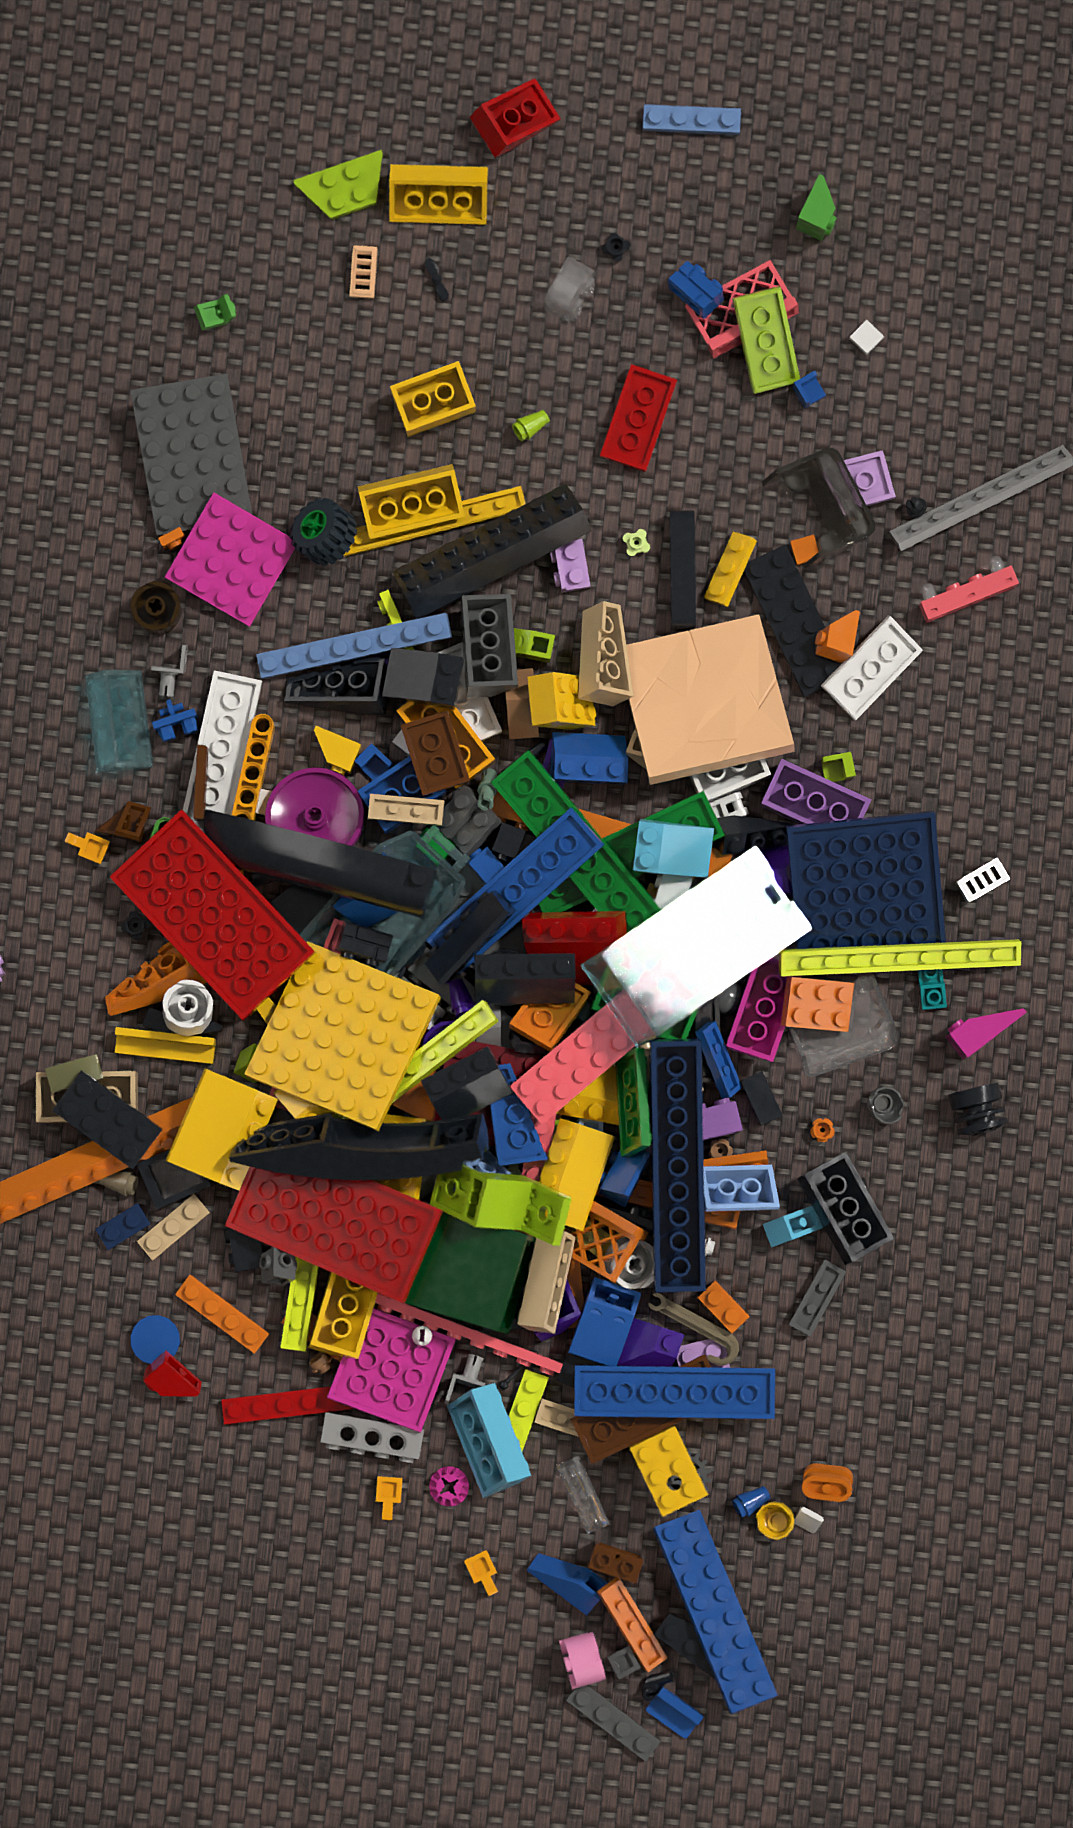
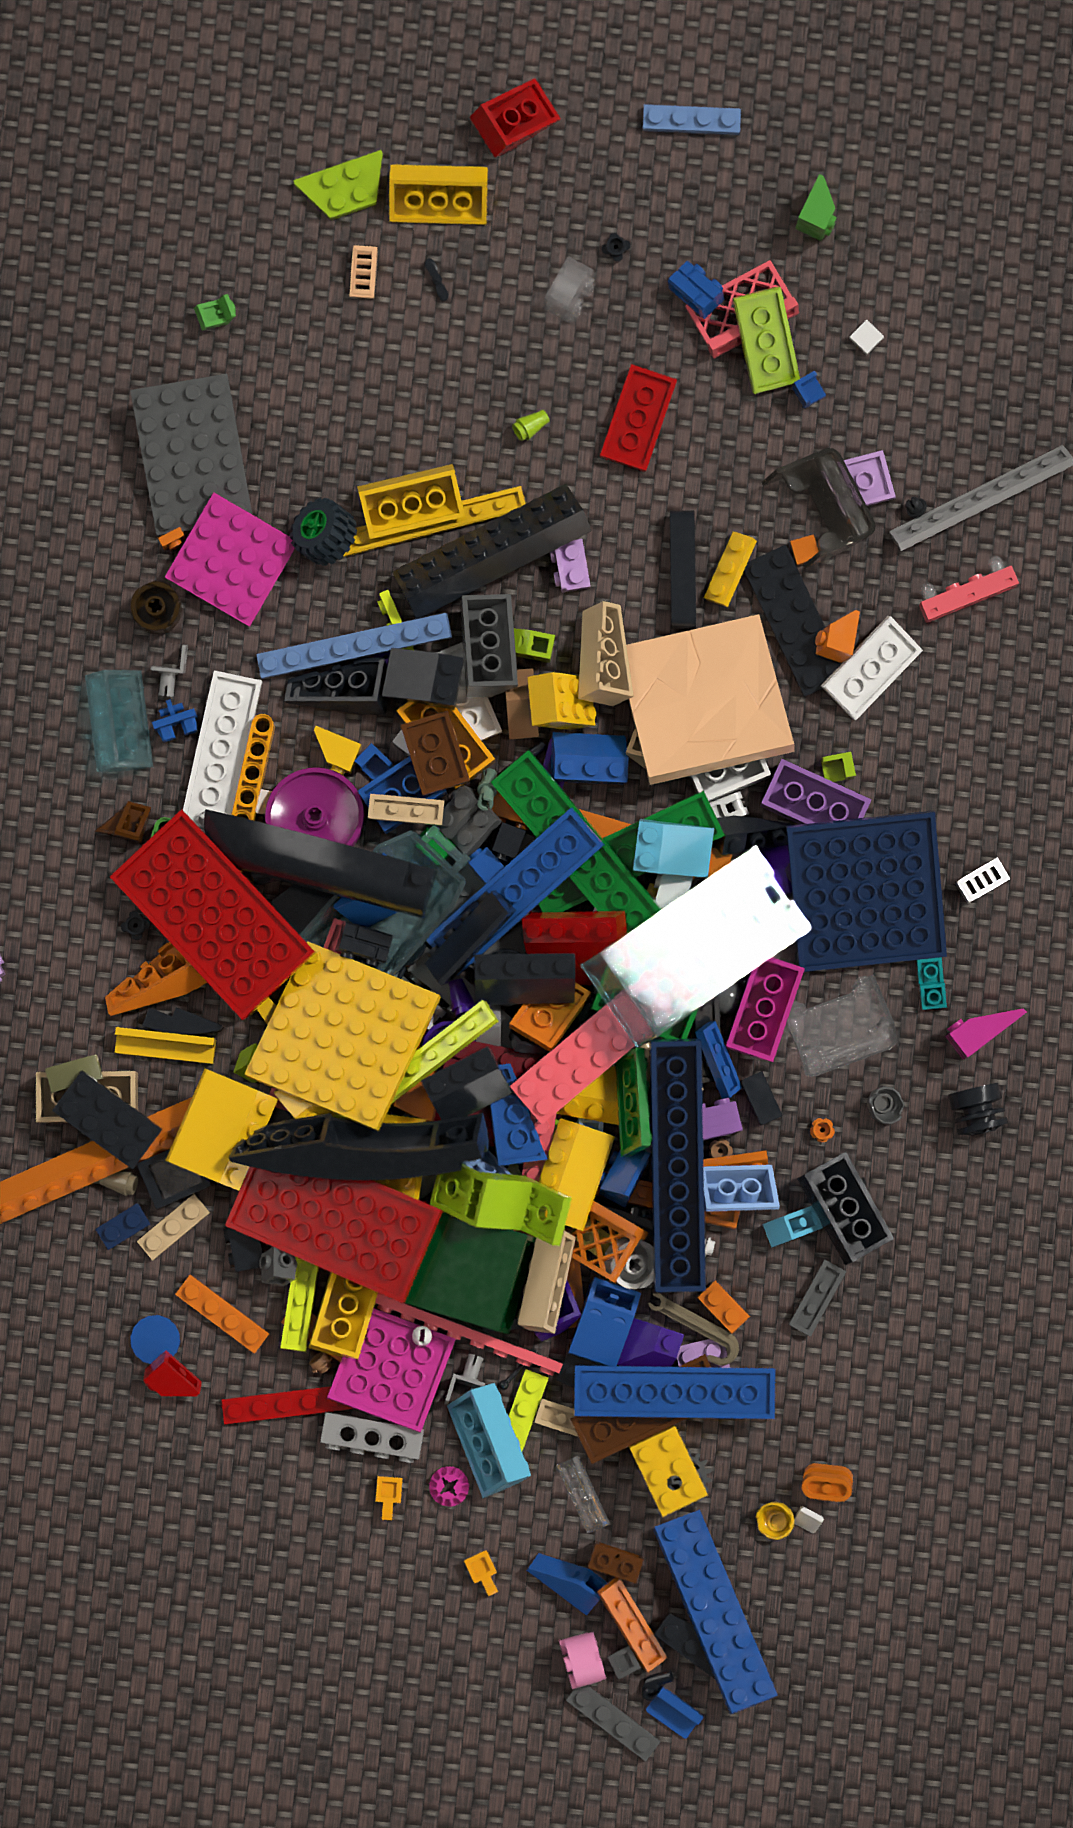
(91, 847): light orange plate -> none
(174, 1004): white brick -> none
(201, 782): reddish brown tile -> none
(433, 398): yellow brick -> none
(639, 536): yellowish green plate -> none
(750, 1501): blue cone -> none
(817, 1004): orange plate -> none
(899, 957): neon yellow plate -> none

